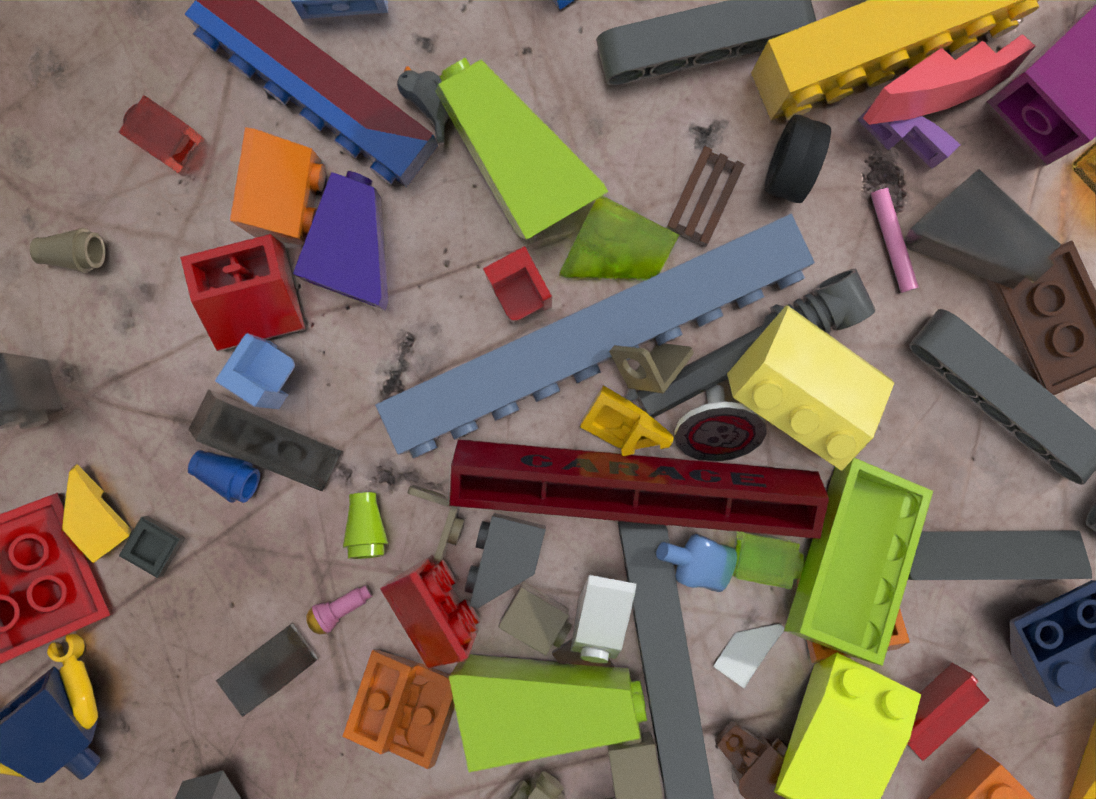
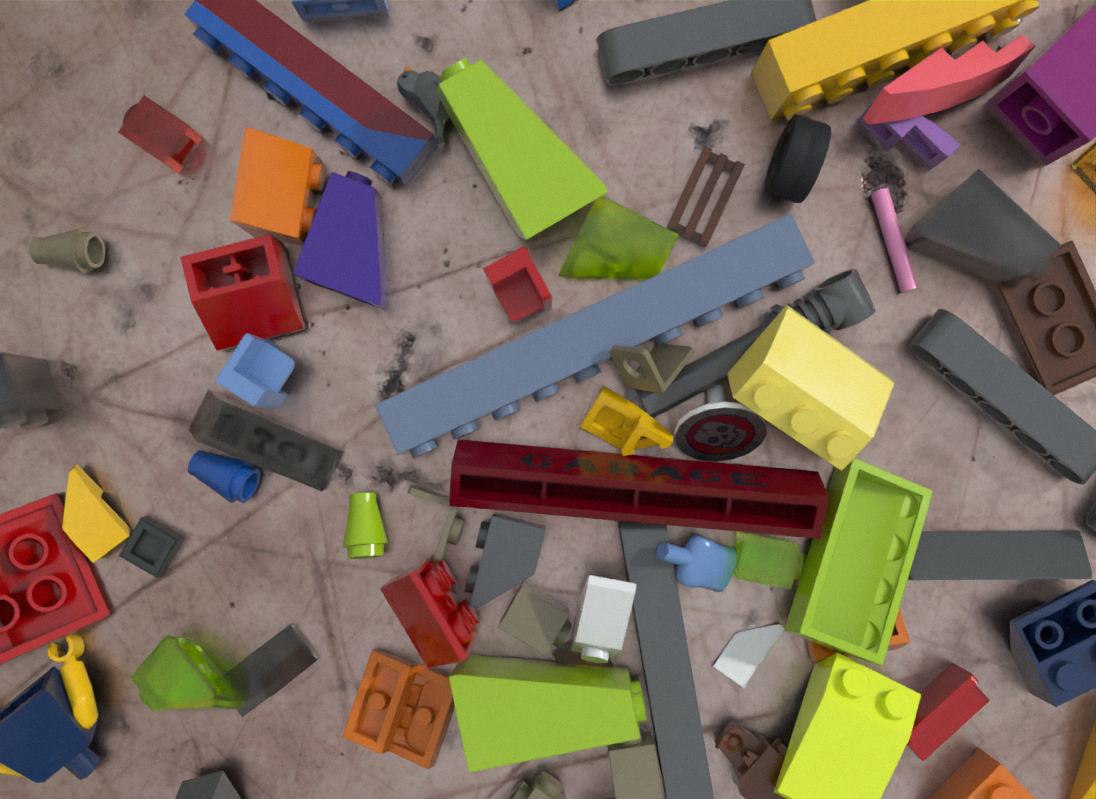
(183, 679): none -> clear neon green slope
(324, 616): bright pink piece -> none

